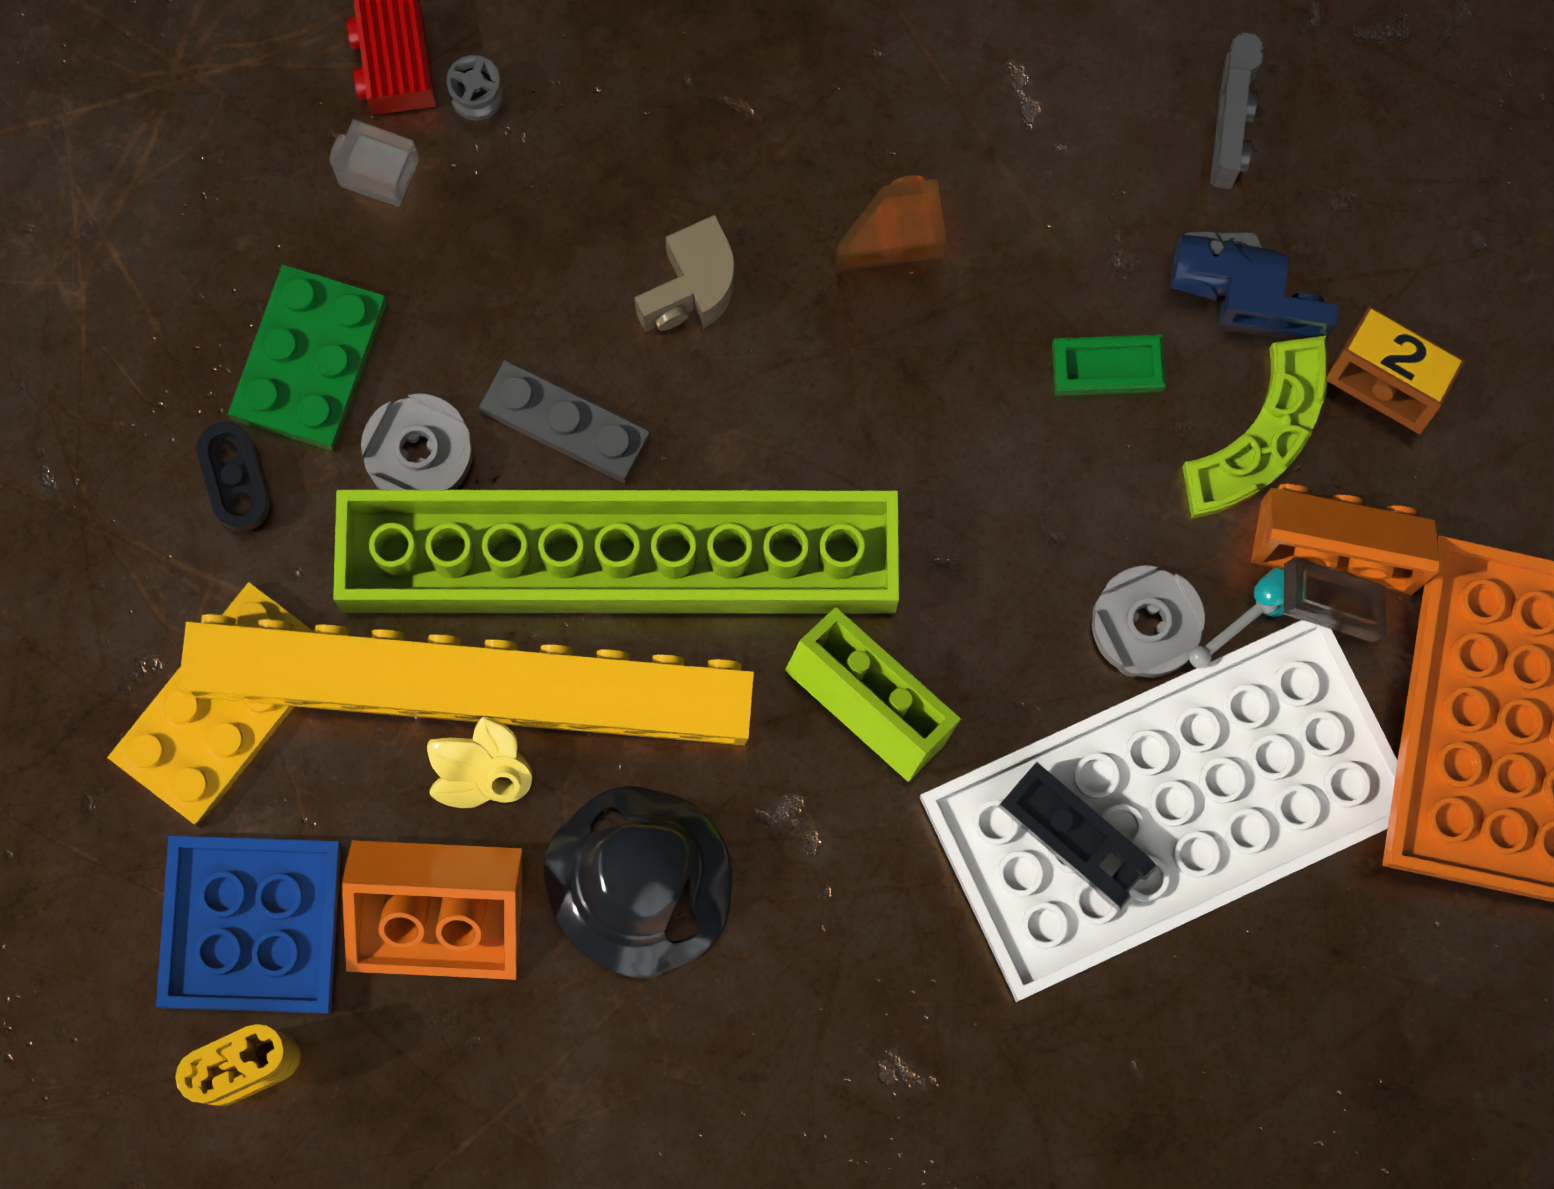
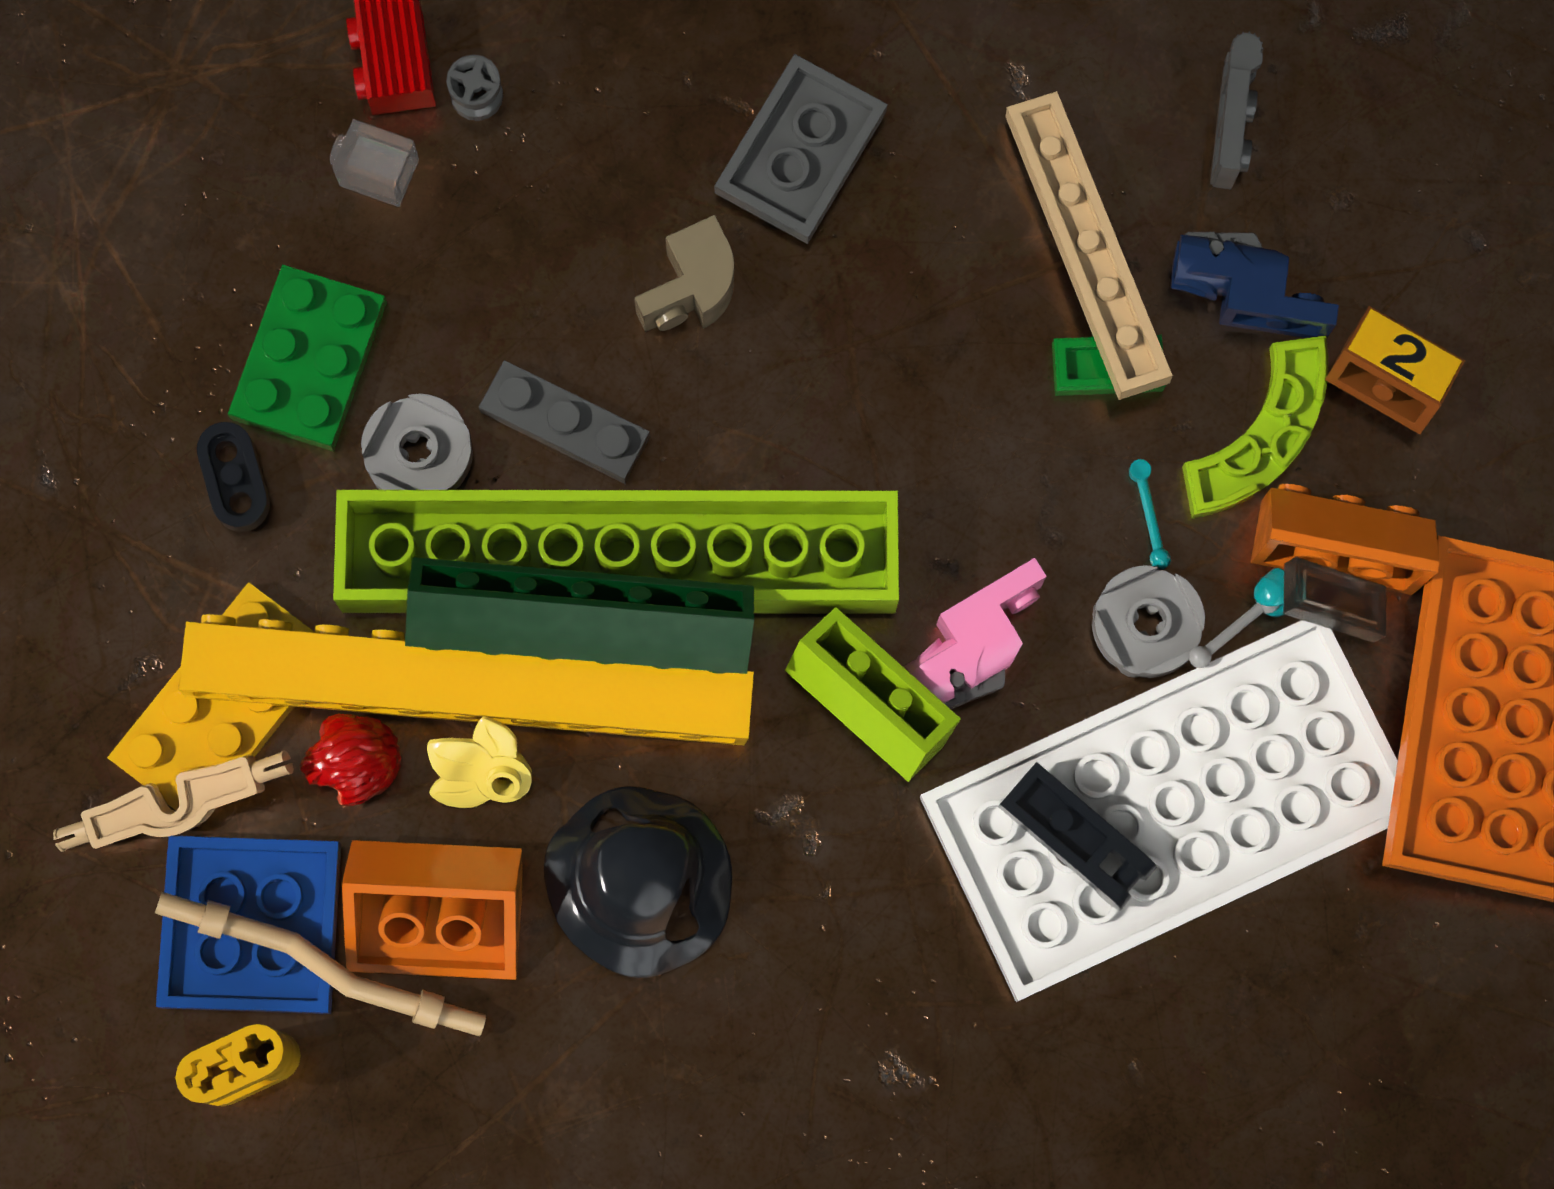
(198, 794): none -> tan piece
(215, 919): none -> tan bar
(354, 757): none -> red hair
(579, 615): none -> dark green brick
(800, 148): none -> dark grey plate
(896, 227): clear orange slope -> none
(978, 639): none -> bright pink plate
(1088, 246): none -> tan plate
(1140, 472): none -> teal hinge

